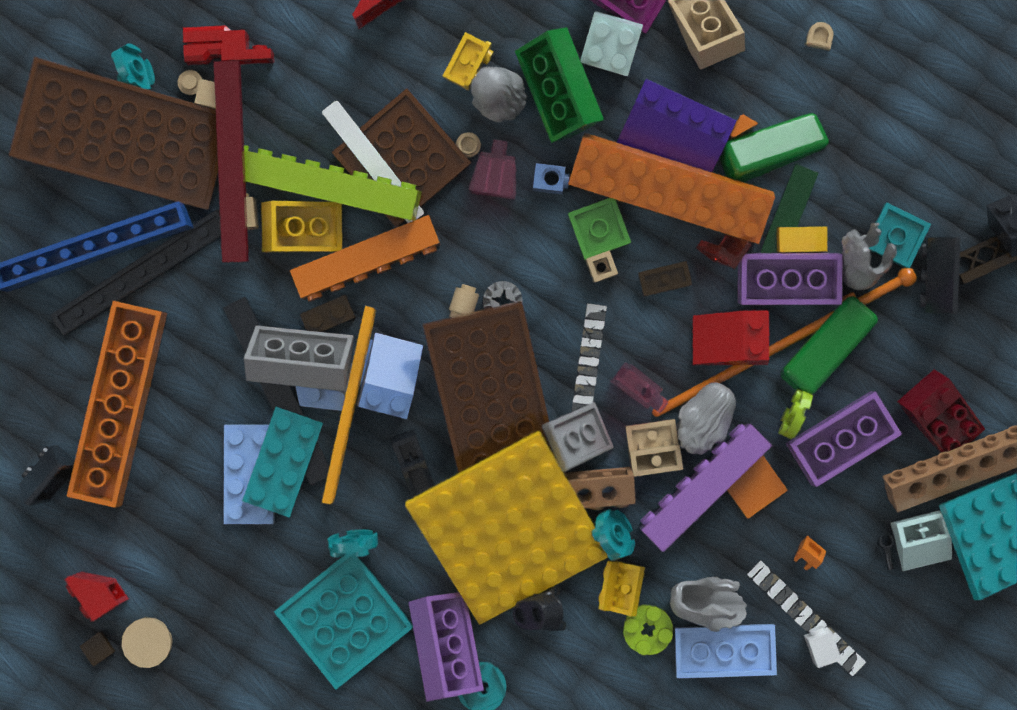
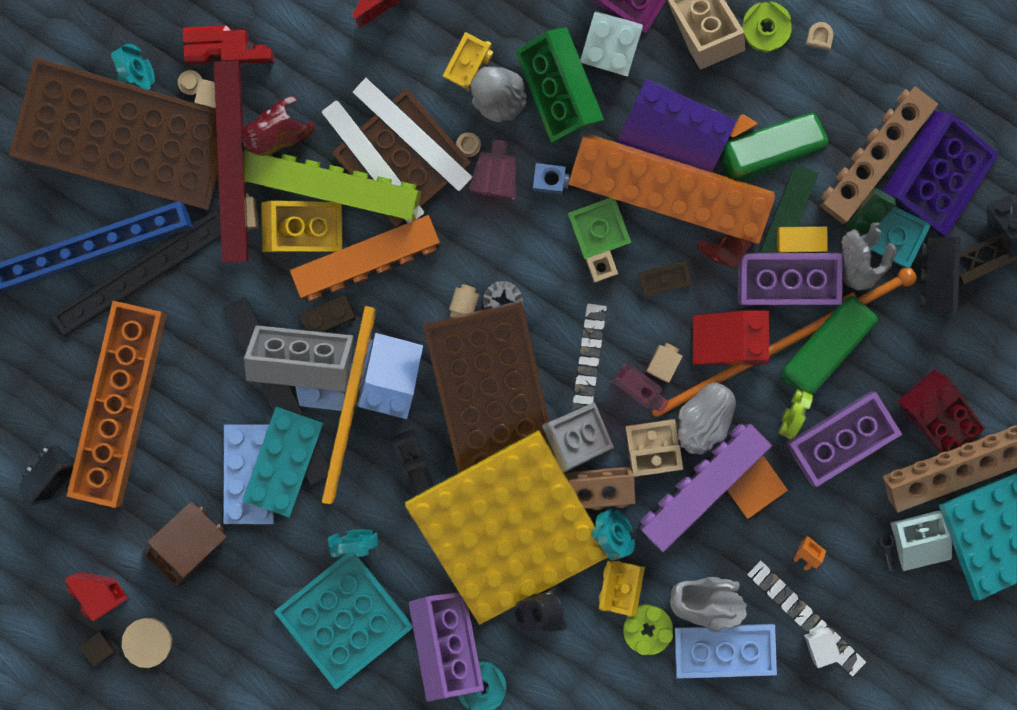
(184, 543): none -> reddish brown slope
(275, 130): none -> dark red hair
(412, 134): none -> white sticker
(664, 362): none -> tan brick
(780, 25): none -> lime plate
(871, 211): none -> dark green plate
(920, 107): none -> medium nougat brick
(941, 171): none -> dark purple slope

